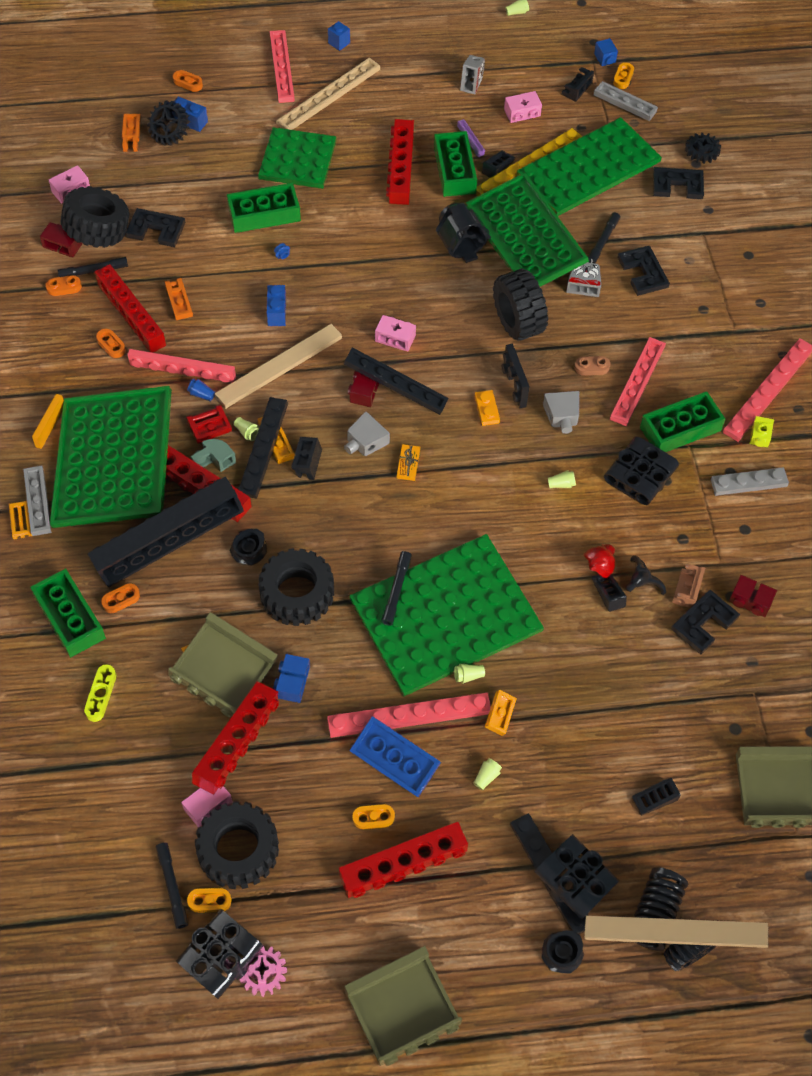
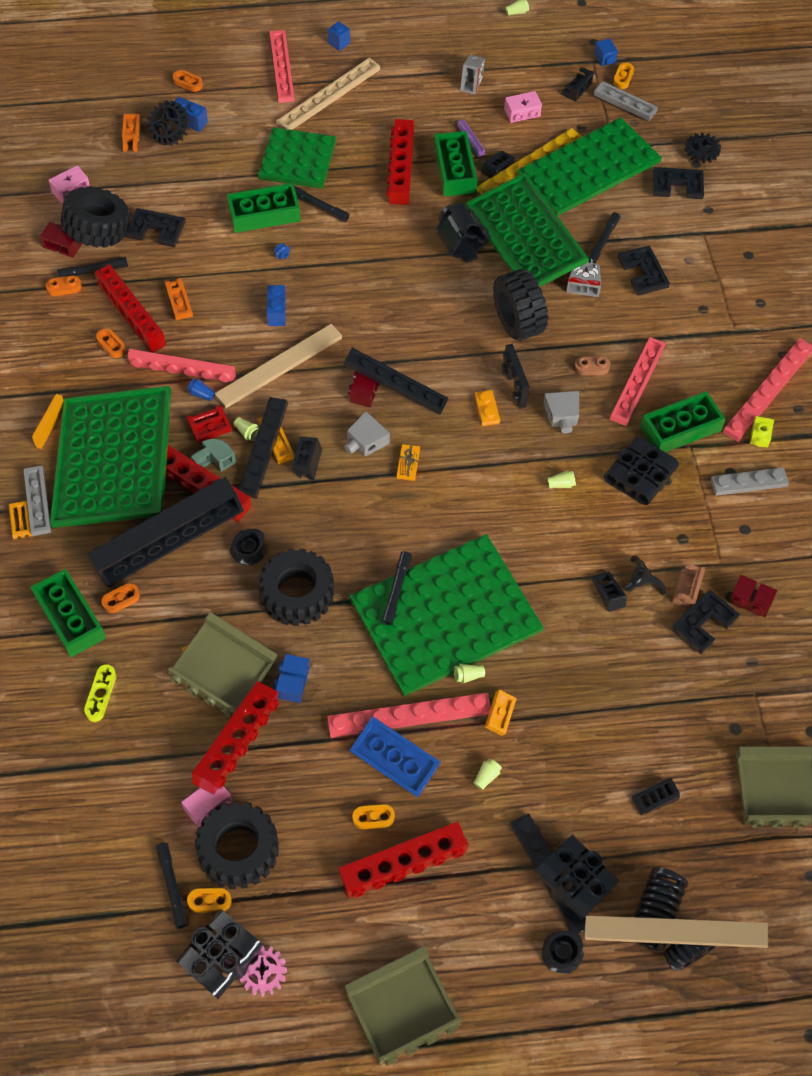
(334, 211): none -> black piece
(395, 333): bright pink brick -> none
(601, 559): red hair -> none

